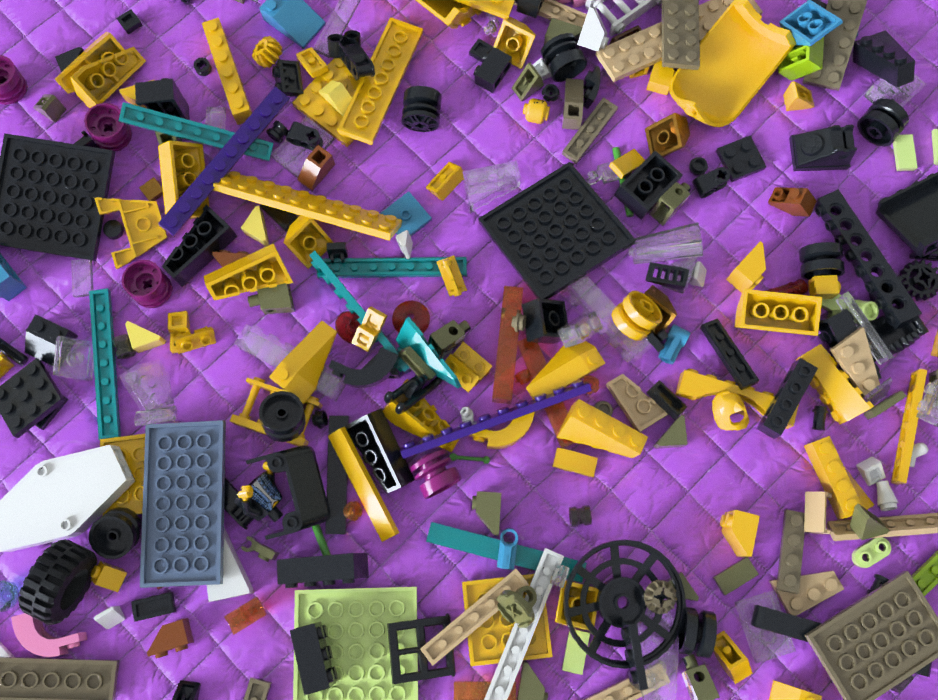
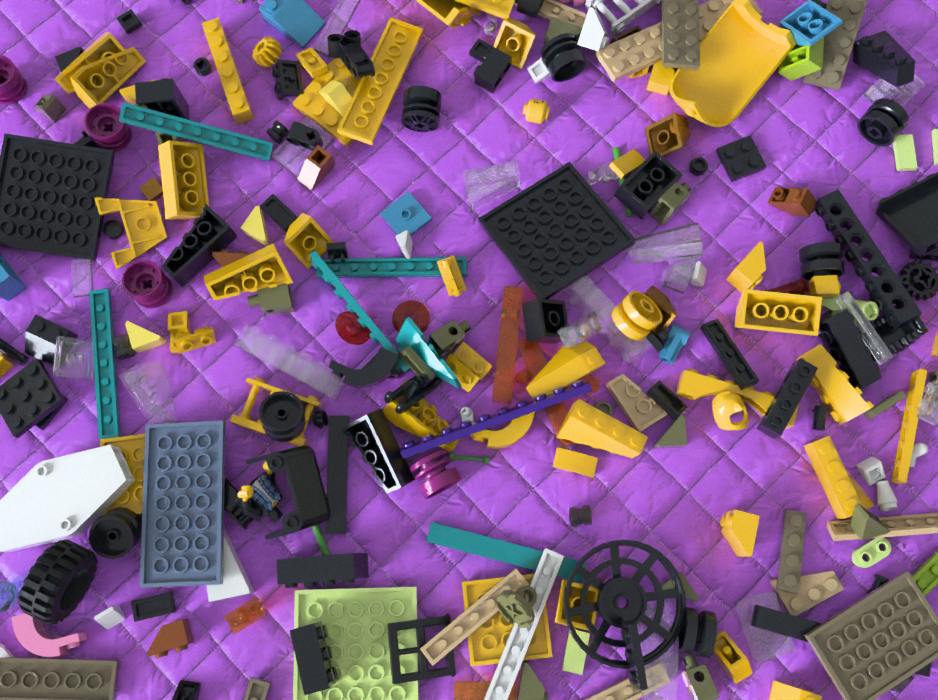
(108, 576): yellow brick -> none
(155, 415): clear tile -> none
(216, 117): clear tile -> none
(223, 161): dark purple plate -> none
(264, 552): olive plate -> none
(305, 363): yellow wedge -> none
(309, 205): yellow plate -> none
(348, 510): clear orange plate -> none
(363, 484): yellow tile -> none
(369, 329): yellow slope -> none
(445, 181): yellow slope -> none
(488, 509): olive slope -> none
(507, 551): dark azure piece -> none
(519, 322): dark tan plate -> none
(527, 82): olive slope -> none
(550, 88): black plate -> none
(559, 575): clear tile -> none
(573, 104): dark tan slope -> none
(589, 130): dark tan plate -> none
(592, 86): black slope -> none
(653, 603): dark tan gear -> none
(683, 272): black slope -> none
(711, 181): black piece -> none
(735, 576): olive tile -> none
(798, 97): yellow slope -> none
(816, 512): tan hinge -> none
(823, 149): black piece -> none
(857, 361): tan wing -> none
(879, 392): clear piece -> none

